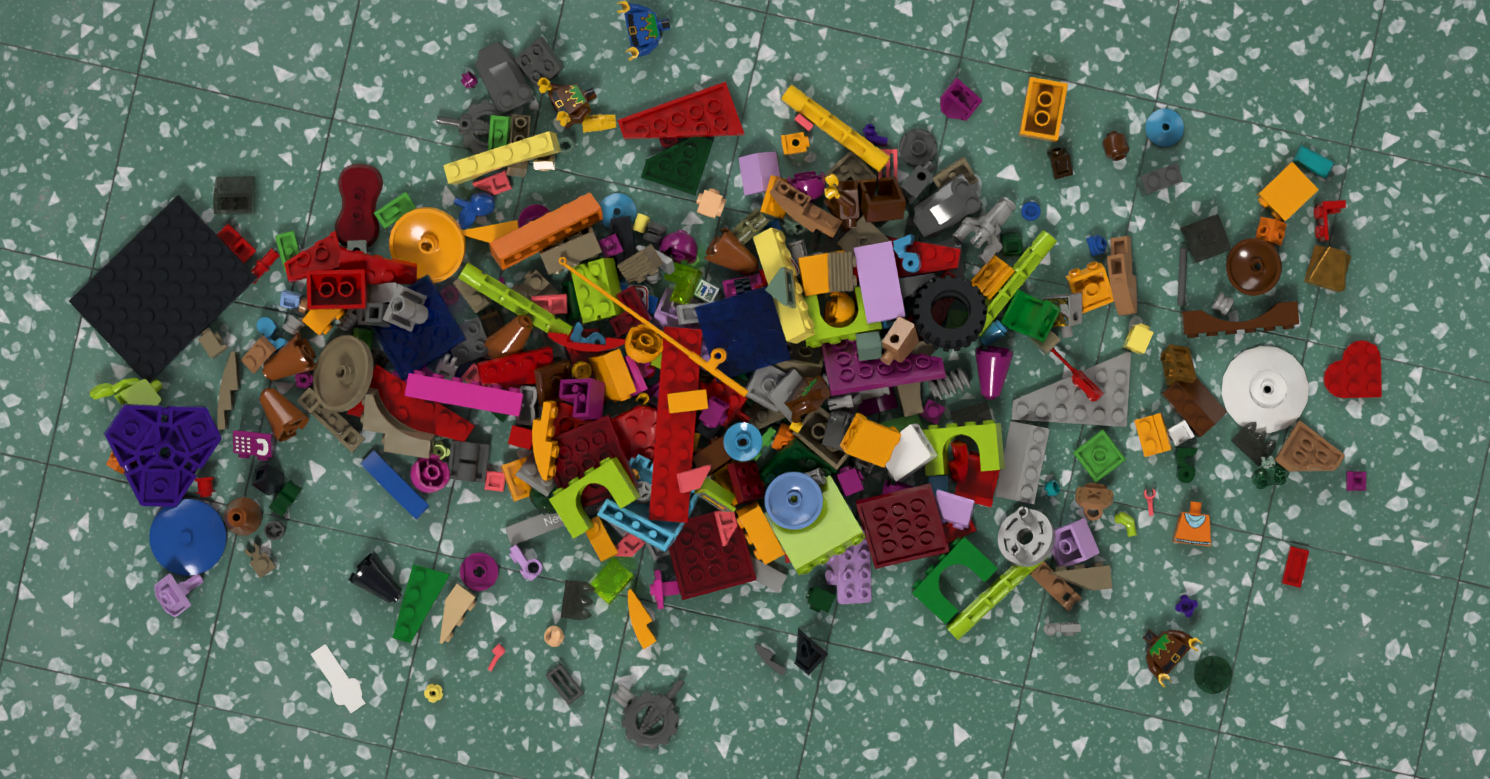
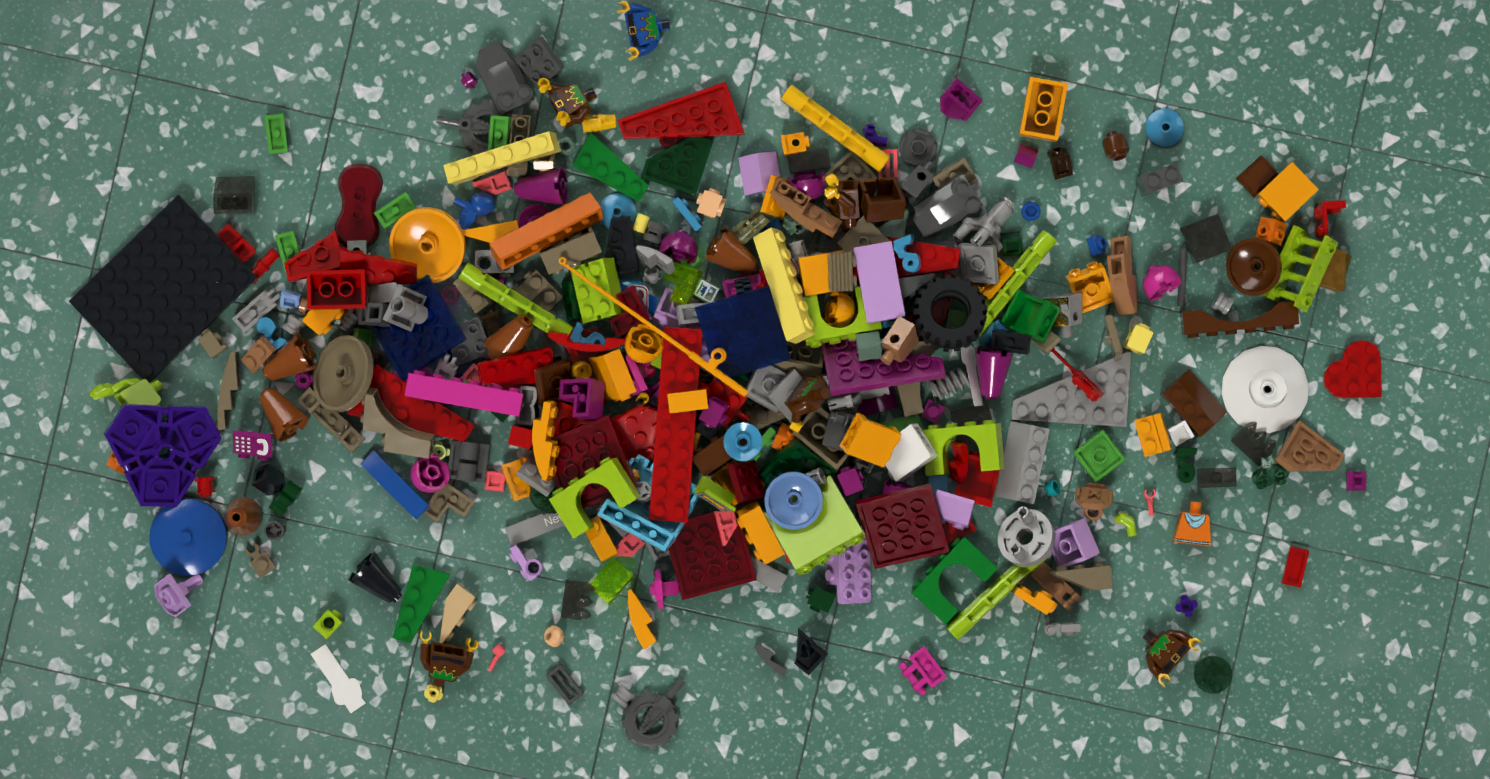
(256, 309): none -> light grey hinge
(276, 134): none -> bright green plate
(323, 629): none -> lime brick
(445, 661): none -> reddish brown torso
(448, 498): none -> dark tan plate
(487, 579): magenta plate -> none
(494, 267): none -> light grey brick
(544, 187): none -> magenta cone
(552, 303): coral tile -> none
(606, 167): none -> green wing
(610, 245): magenta tile -> none
(640, 264): dark tan brick -> none
(683, 207): none -> dark azure plate
(692, 478): coral tile -> none
(783, 287): sand green slope -> none
(803, 122): coral tile -> none
(809, 161): none -> clear smoke slope
(926, 666): none -> dark pink plate
(969, 359): none -> white sticker
(979, 264): none -> light grey plate
(1010, 342): none -> black plate
(1026, 156): none -> magenta slope
(1039, 600): none -> light orange plate
(1112, 337): none -> dark tan plate
(1159, 281): none -> dark pink cylinder
(1177, 364): pearl gold bracket -> none
(1216, 477): none -> clear smoke plate
(1257, 176): none -> reddish brown piece
(1290, 256): none -> lime fence
(1313, 162): teal tile -> none

